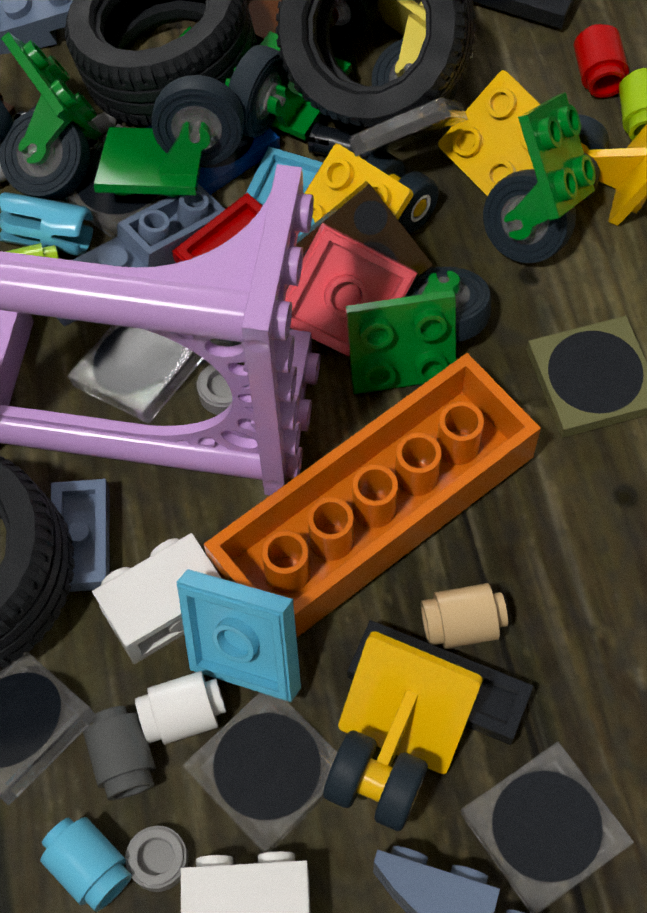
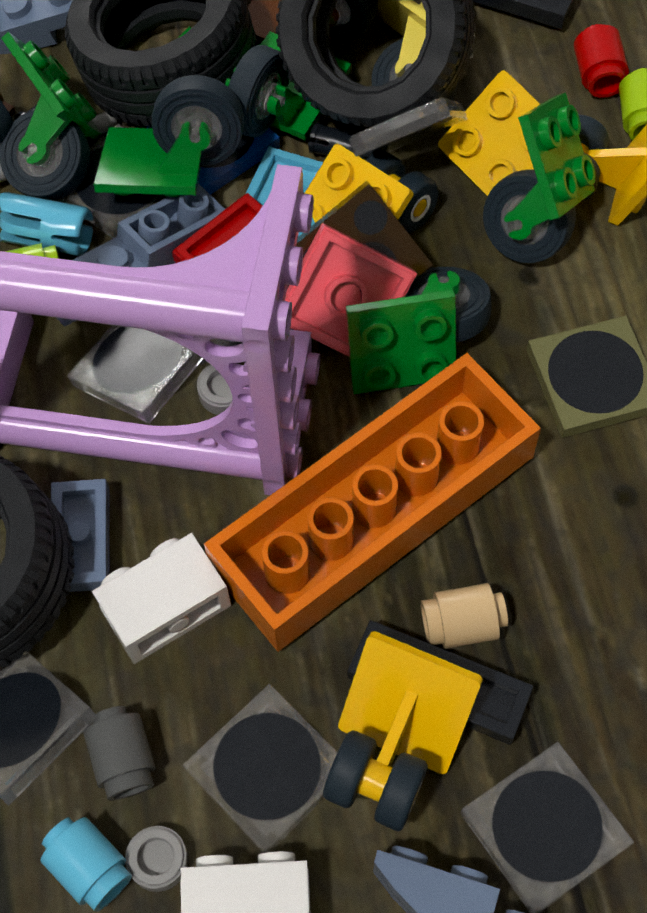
(180, 708): white brick -> none
(240, 634): medium azure tile -> none

